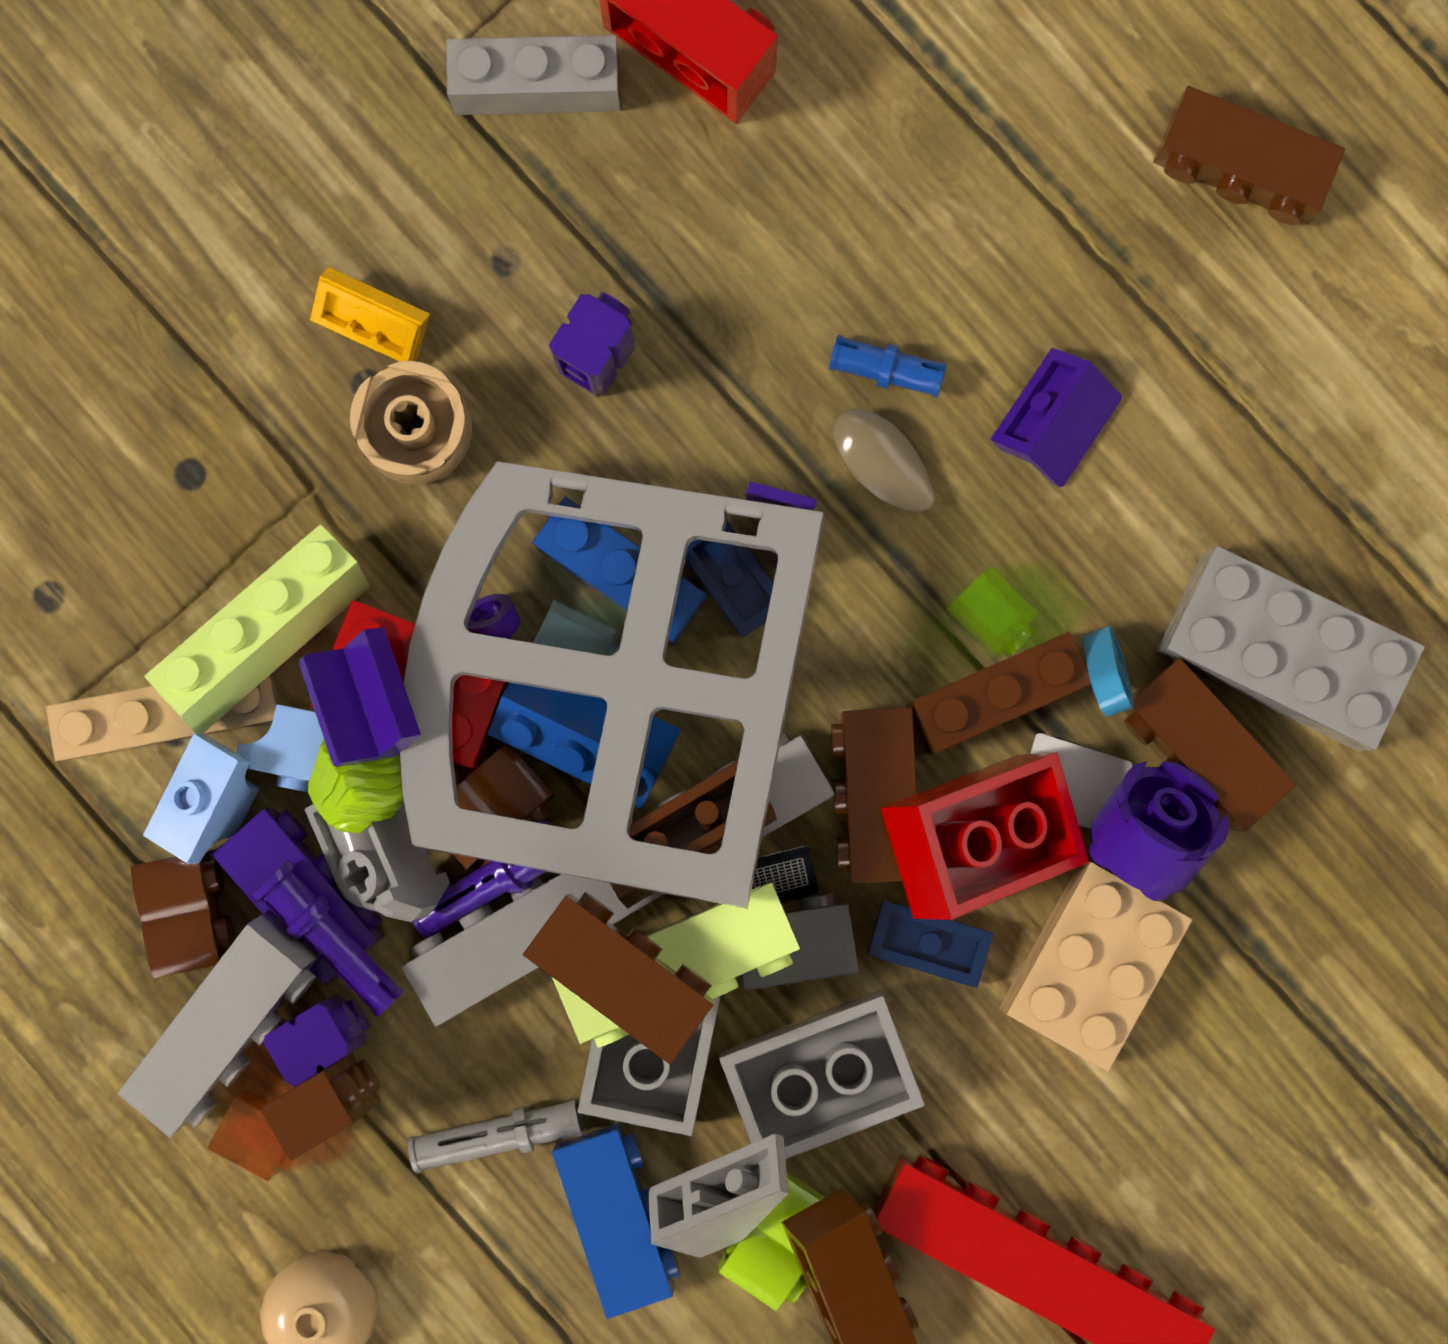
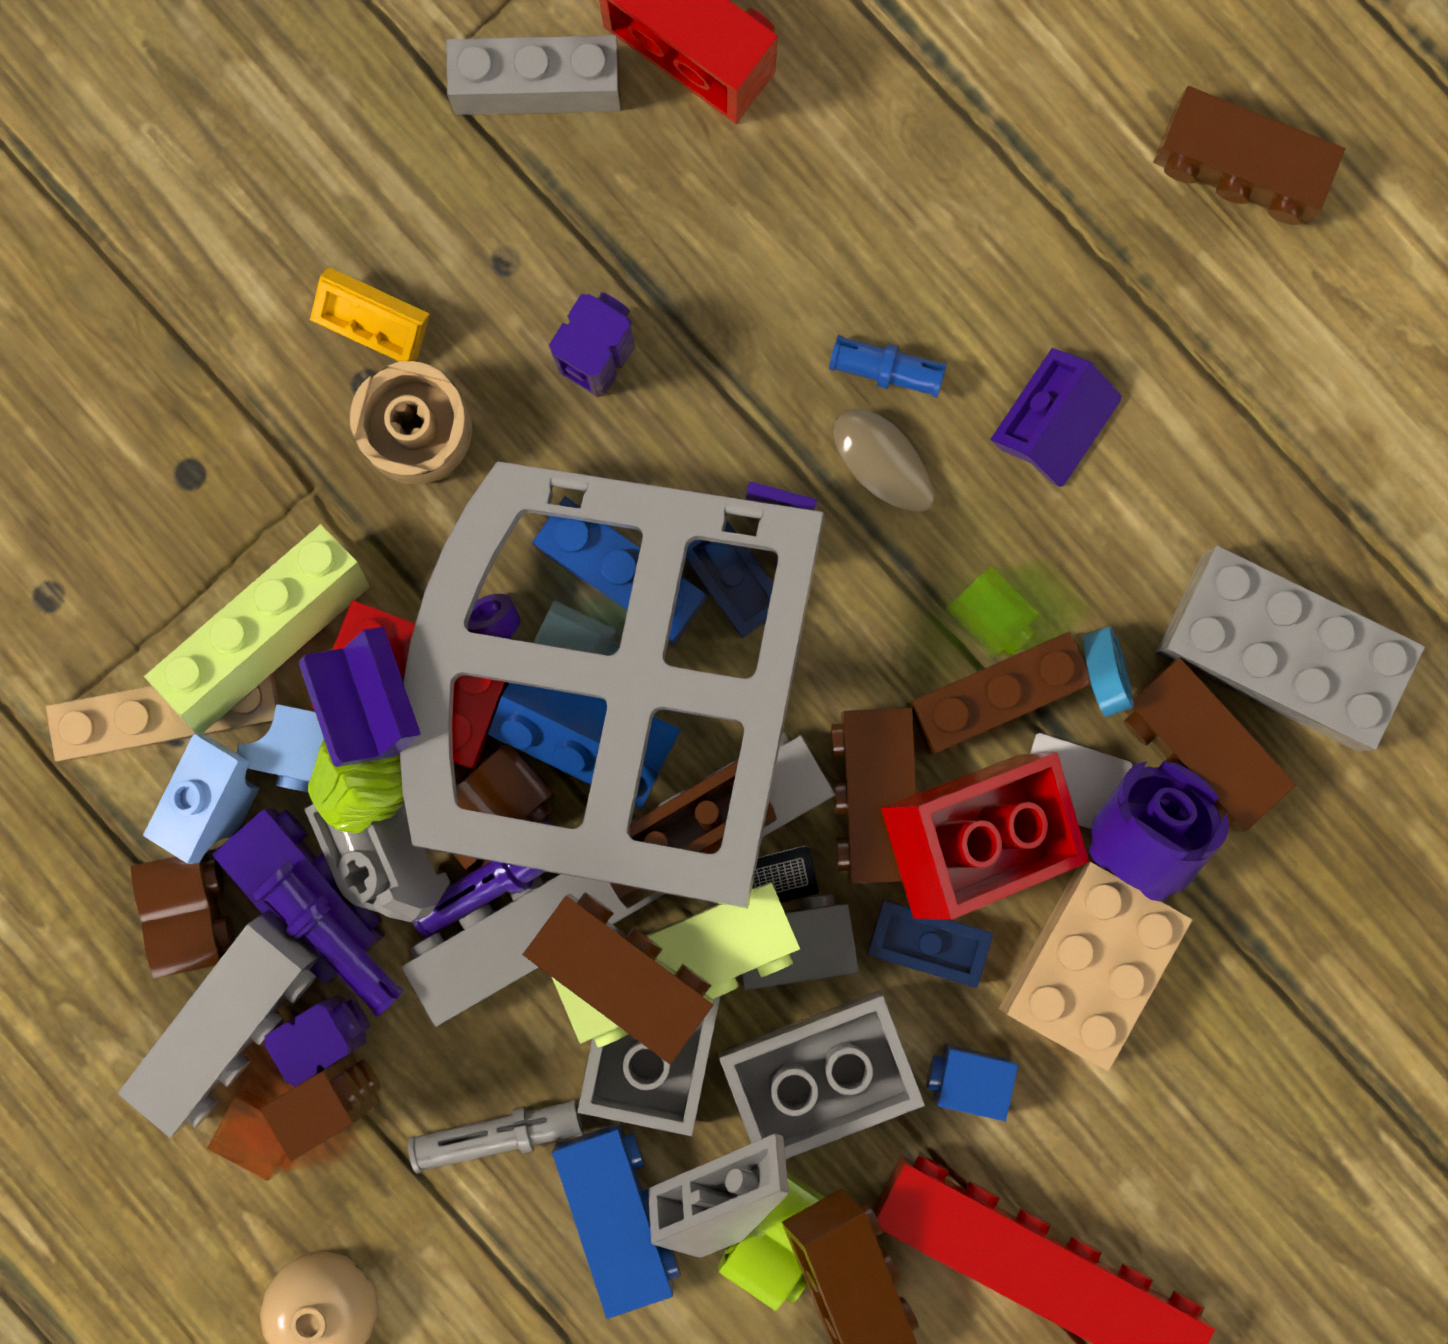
(972, 1081): none -> blue brick

